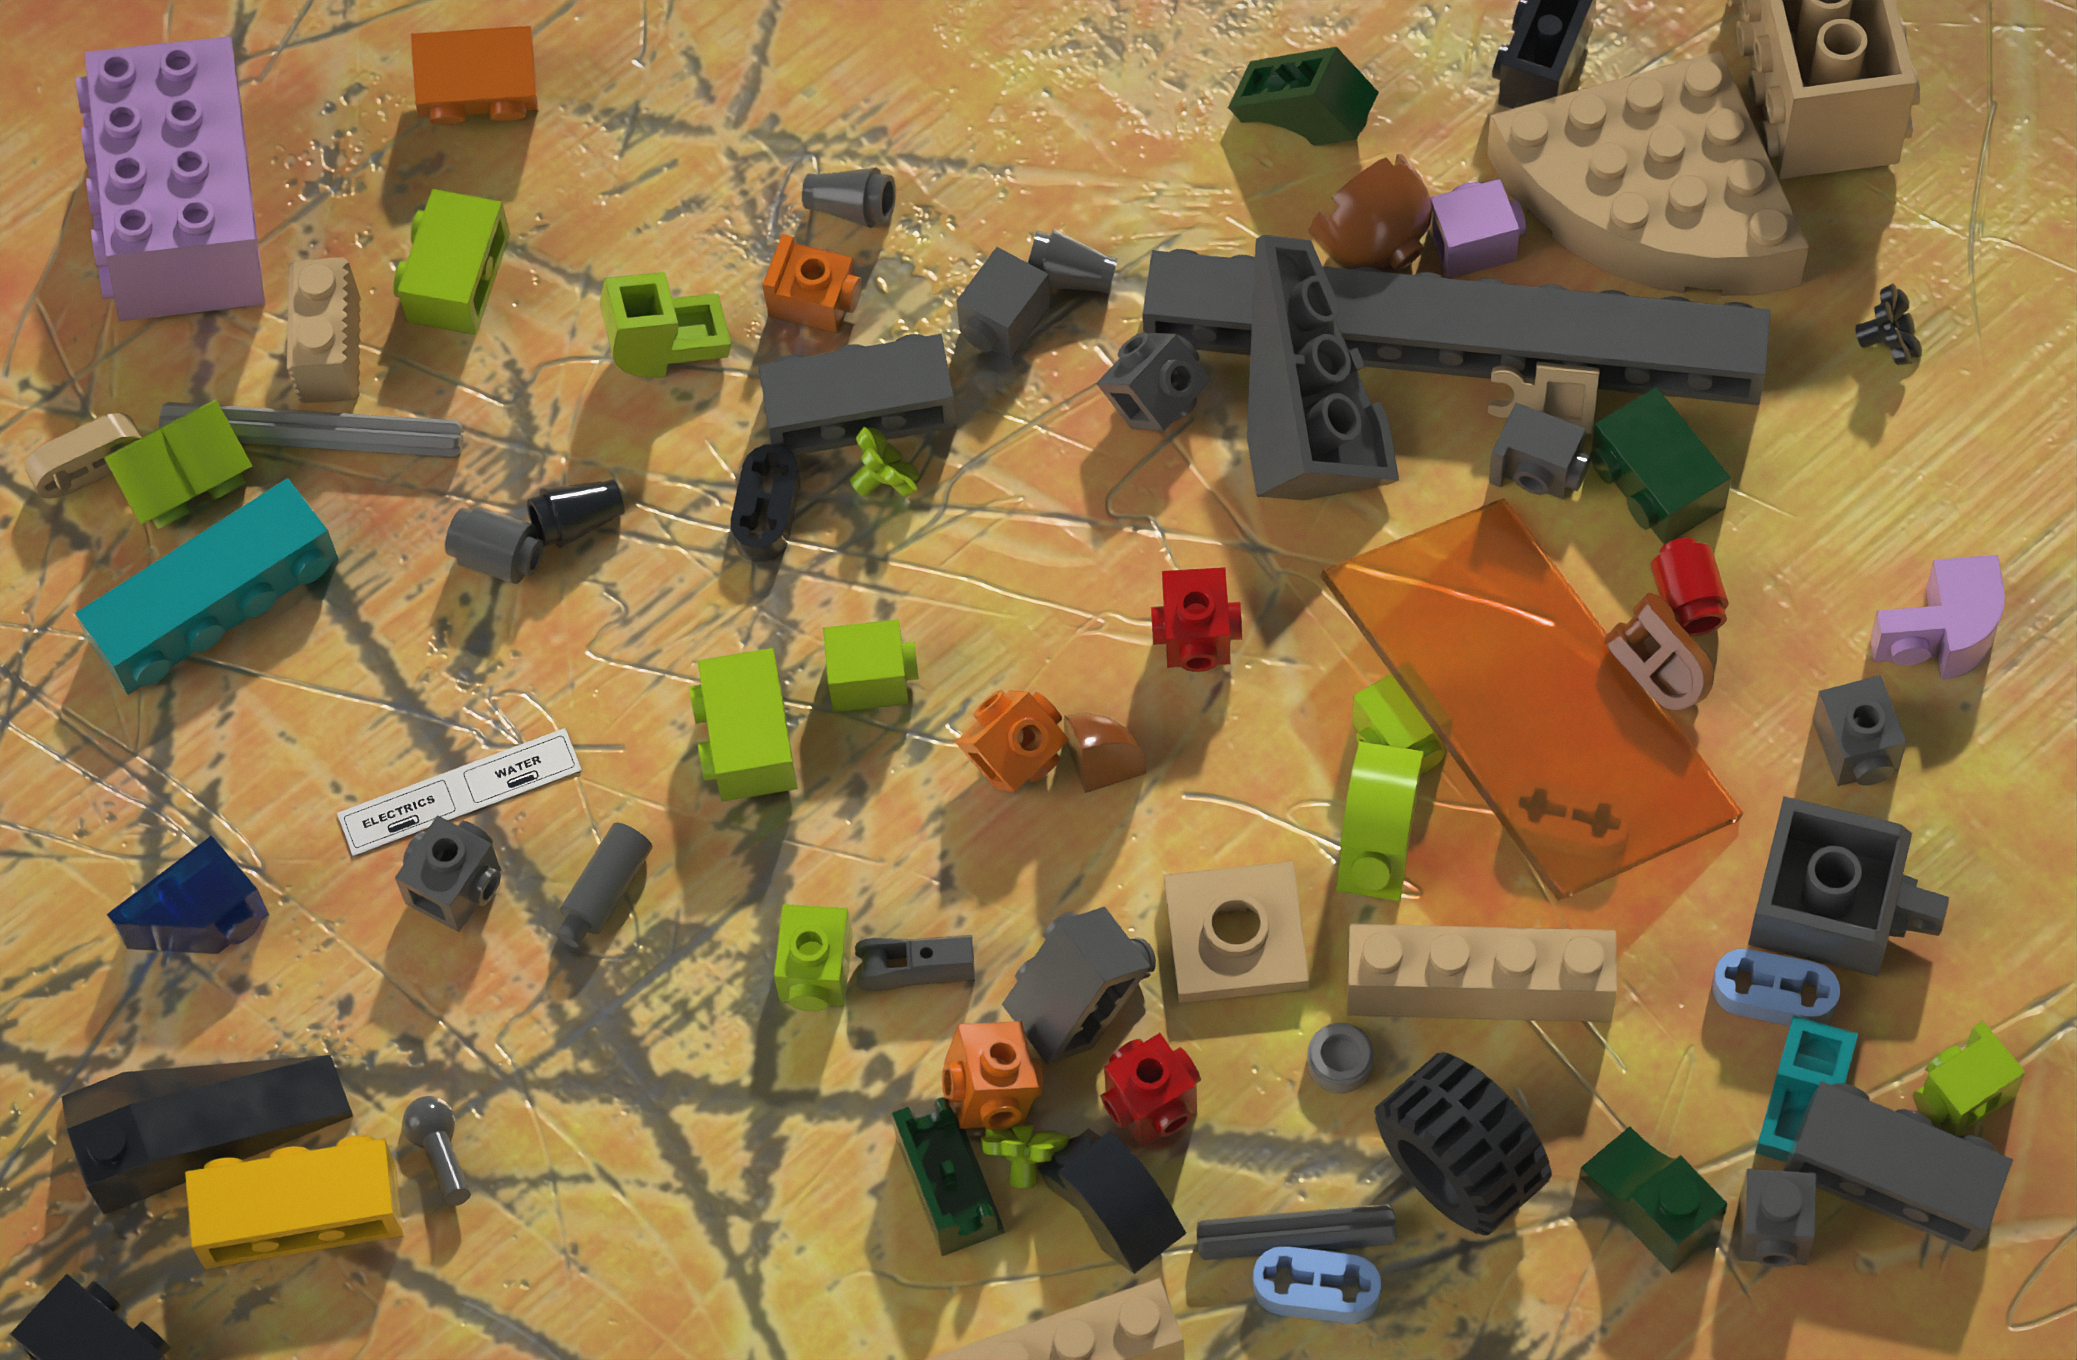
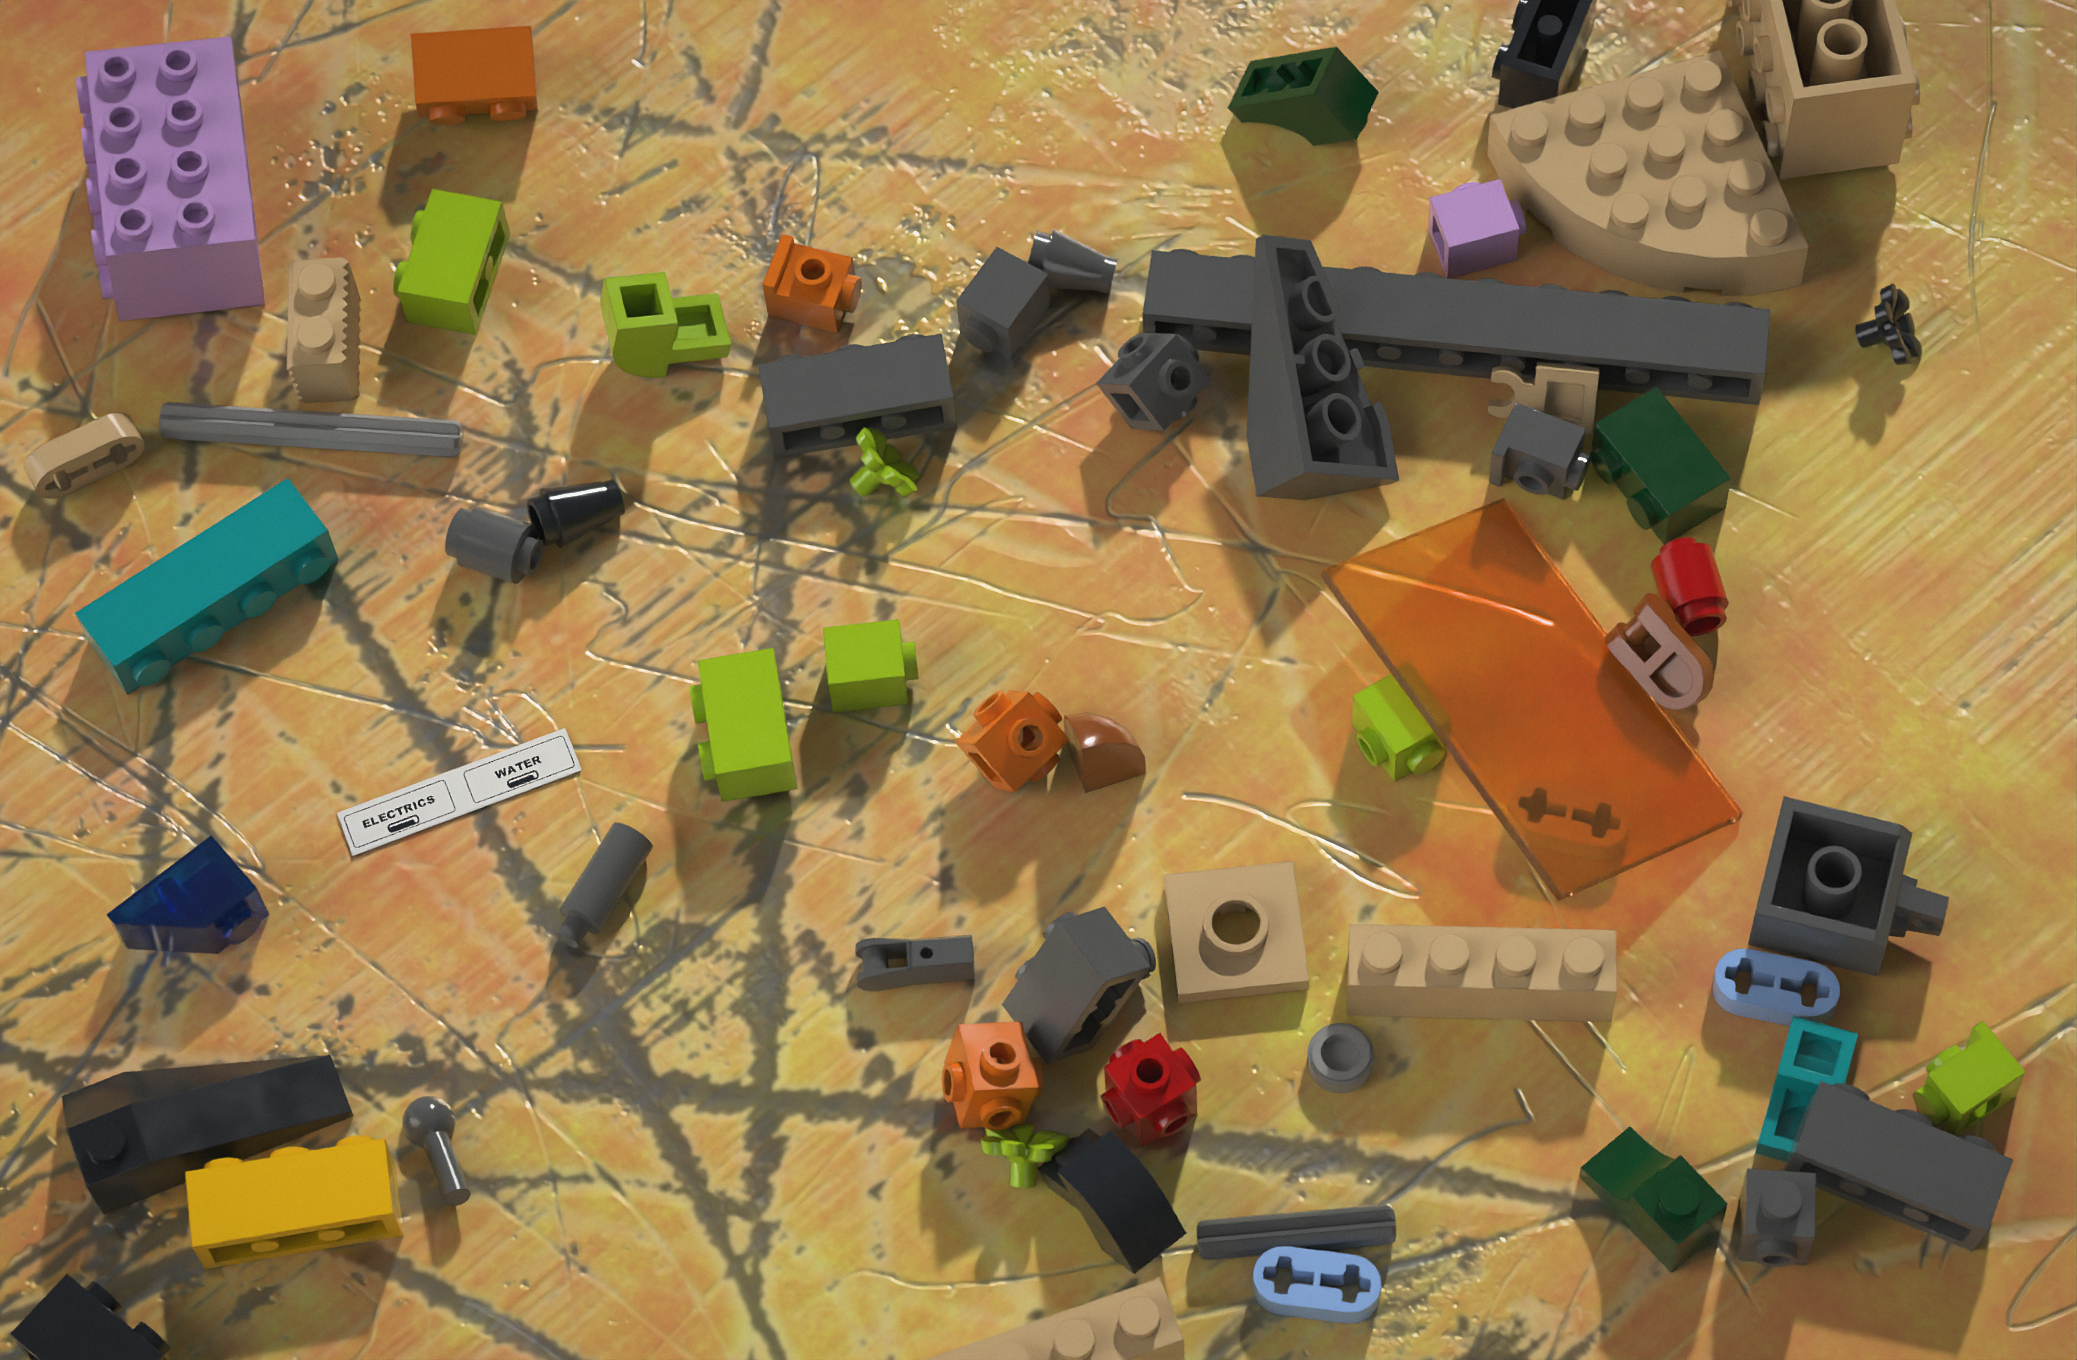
(178, 464): lime brick -> none
(449, 872): dark grey brick -> none
(778, 505): black beam -> none
(813, 956): lime brick -> none
(853, 195): dark grey cone -> none
(947, 1177): dark green hinge -> none
(1196, 619): red brick -> none
(1377, 218): dark orange cylinder -> none
(1378, 820): lime brick -> none
(1463, 1143): black tyre -> none
(1859, 731): dark grey brick -> none
(1956, 627): lavender brick -> none

